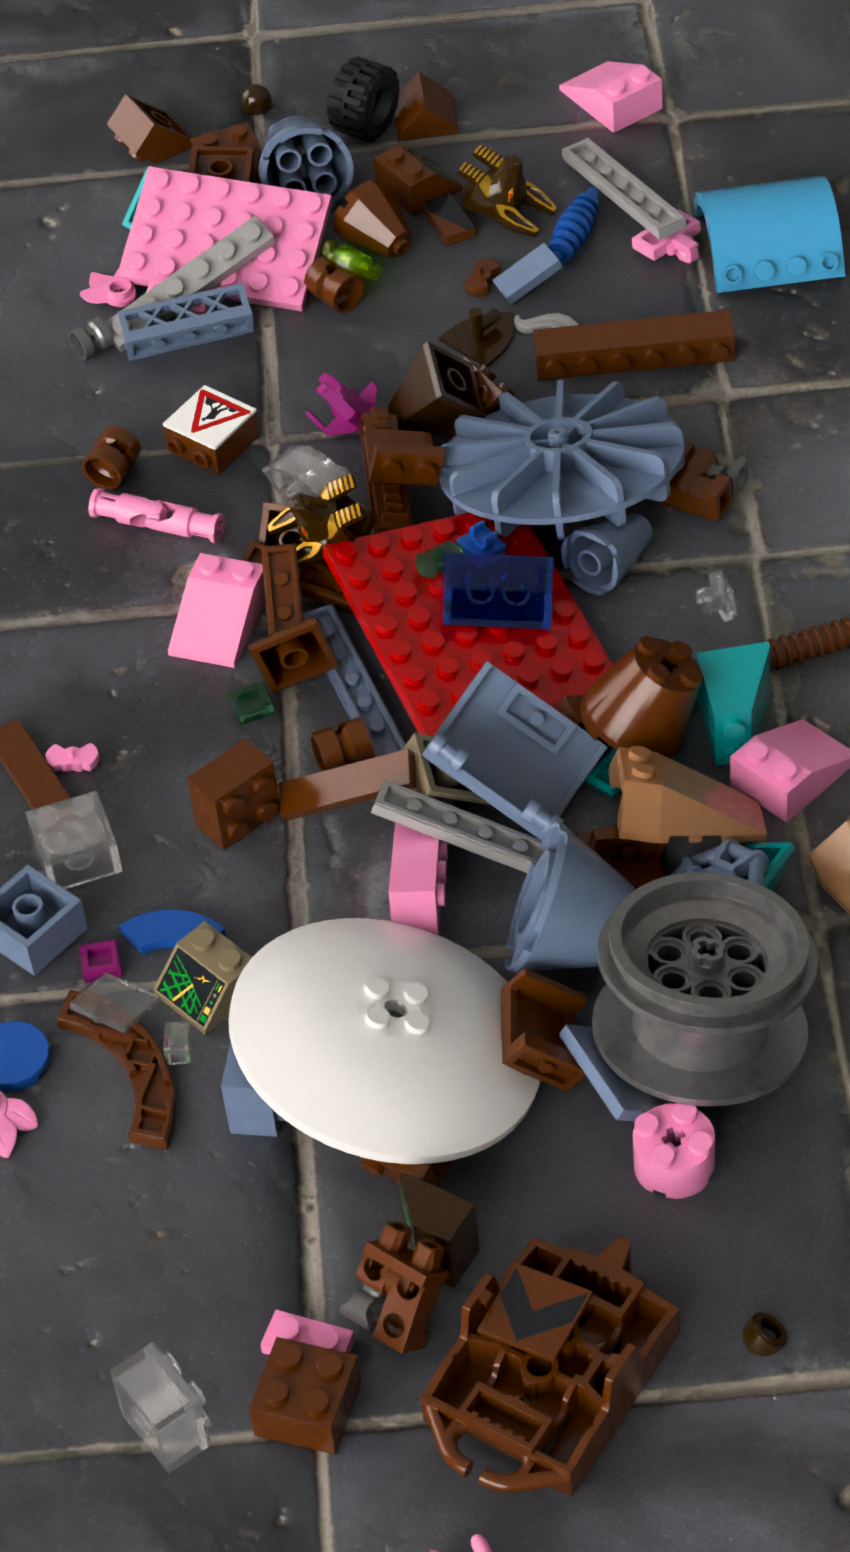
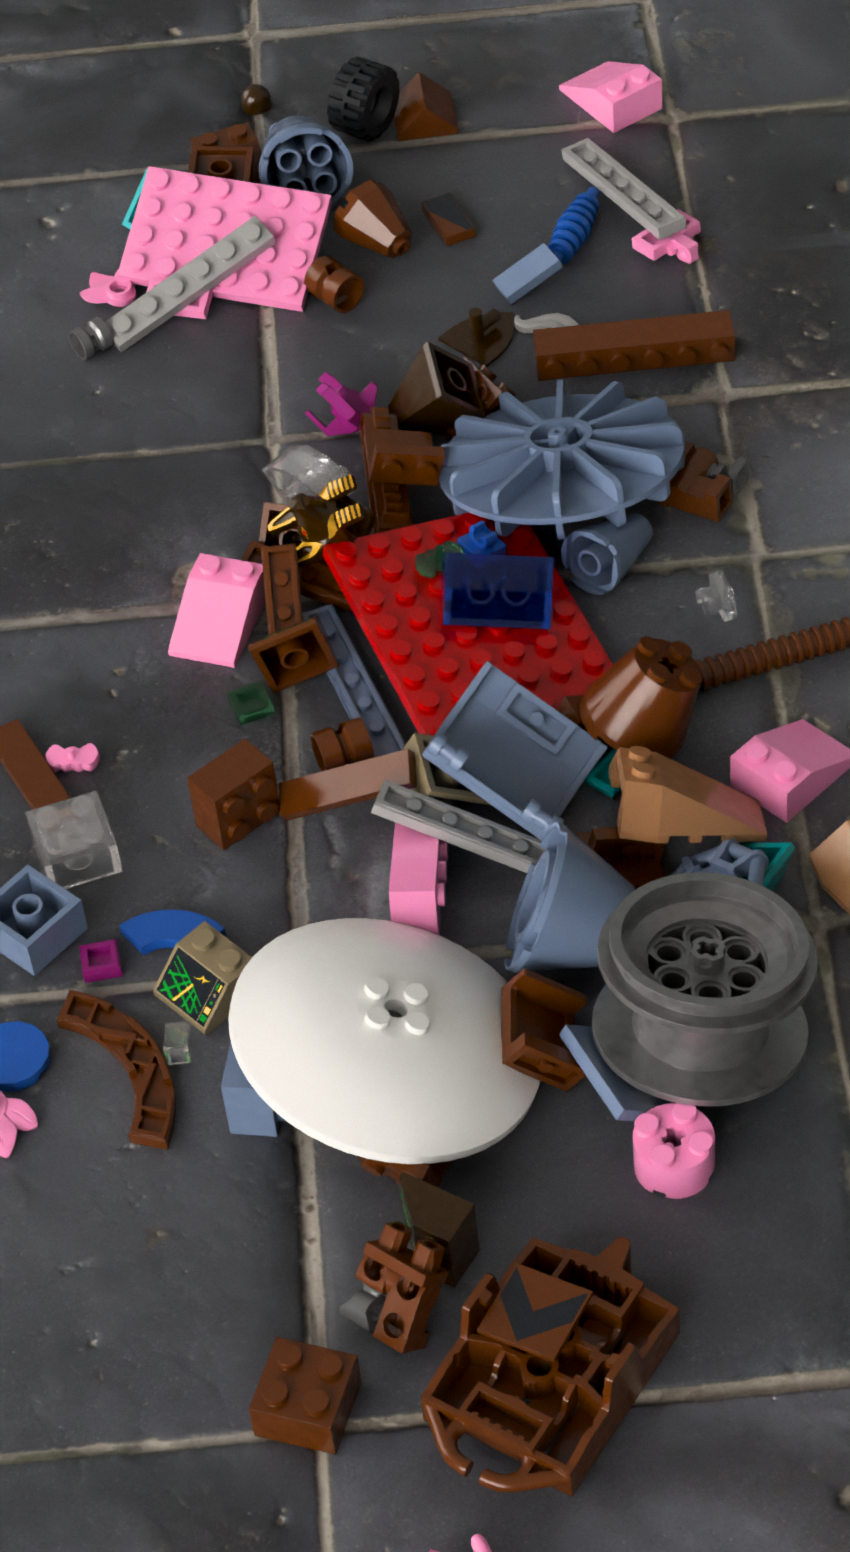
(111, 457): reddish brown wheel -> none
(114, 1002): clear piece -> none
(143, 512): bright pink piece -> none
(148, 131): reddish brown slope -> none
(162, 1406): clear brick -> none
(188, 327): sand blue fence -> none
(211, 429): piece -> none
(306, 1331): bright pink plate -> none
(352, 260): clear neon green tile -> none
(412, 177): reddish brown slope -> none
(481, 277): reddish brown piece -> none
(502, 191): dark brown piece -> none
(733, 696): teal slope -> none
(758, 1341): dark brown piece -> none
(772, 233): dark azure hinge -> none

